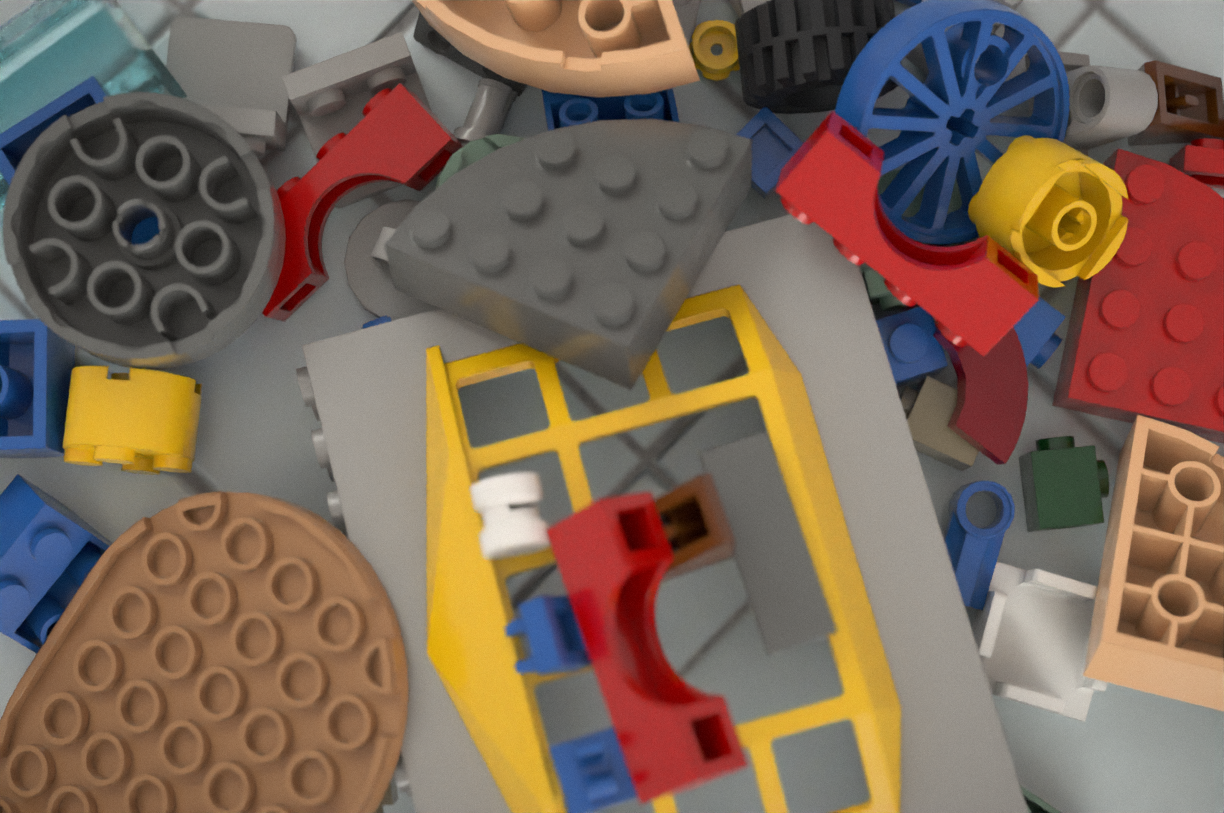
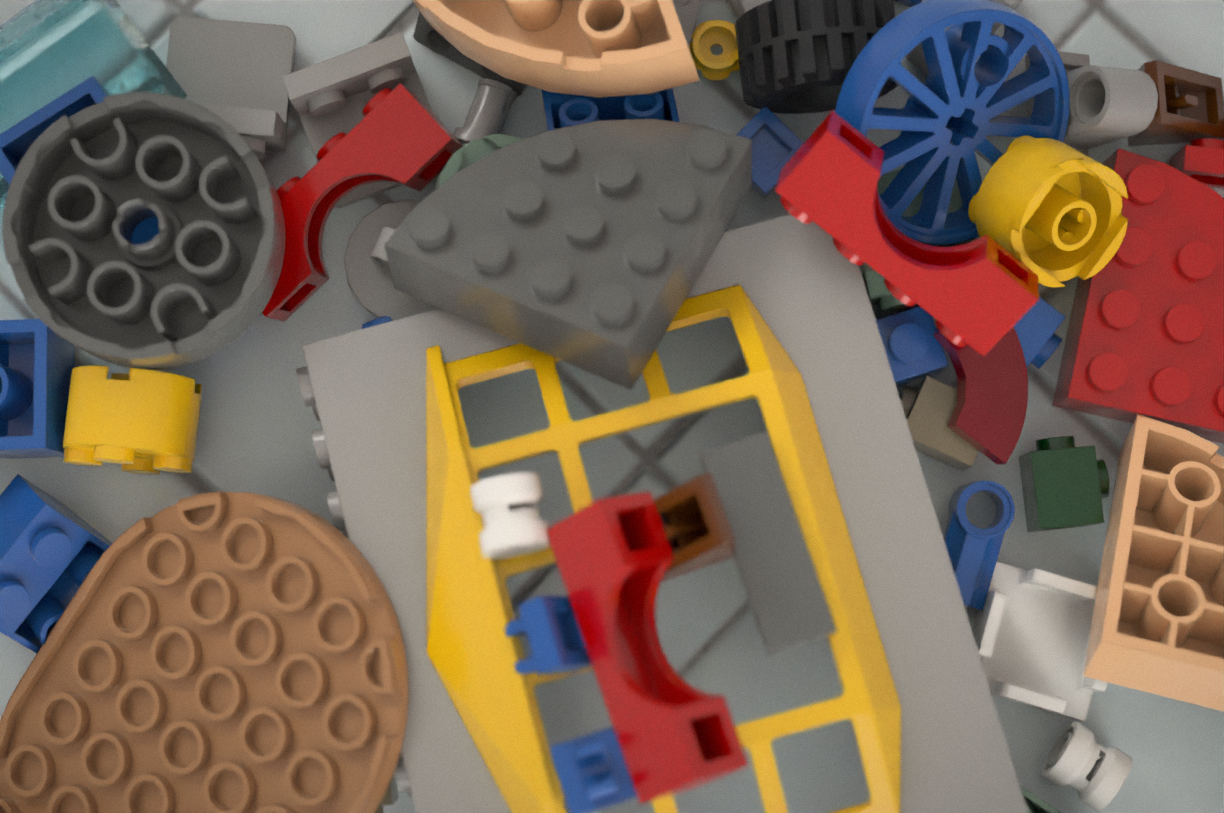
(1087, 766): none -> white wheel

